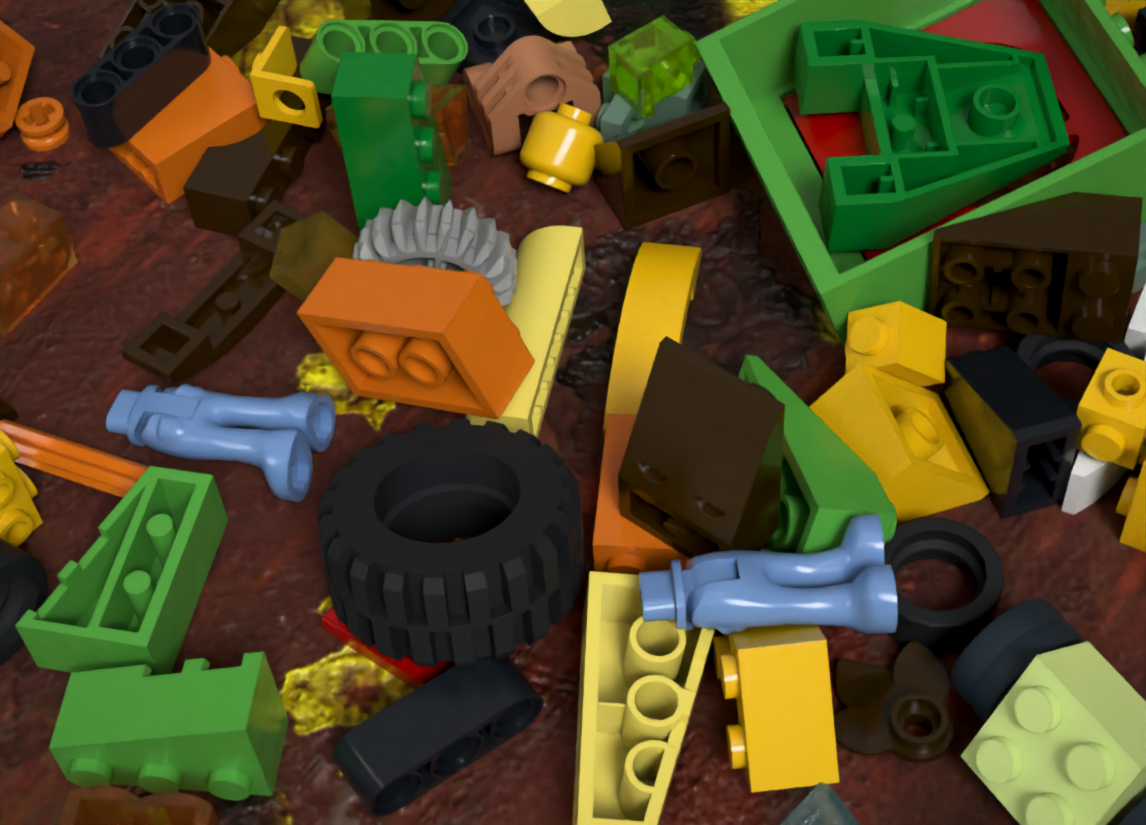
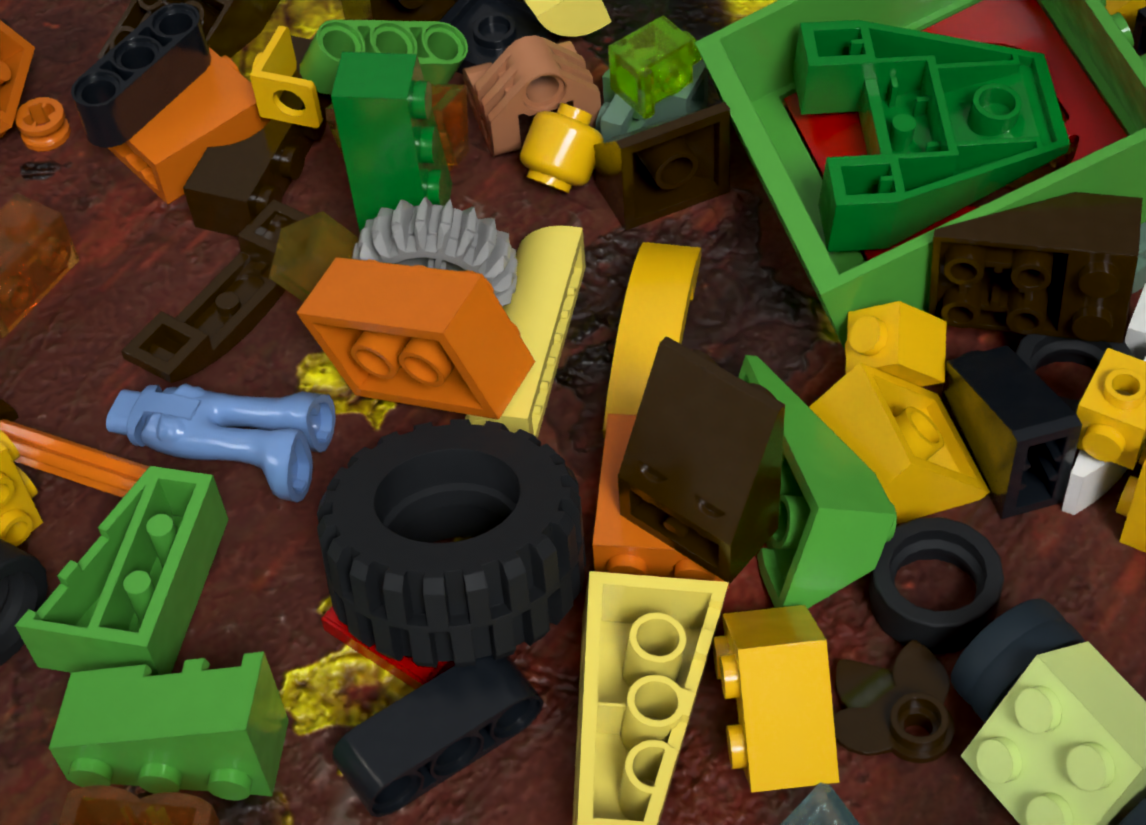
(767, 588): medium blue piece -> none

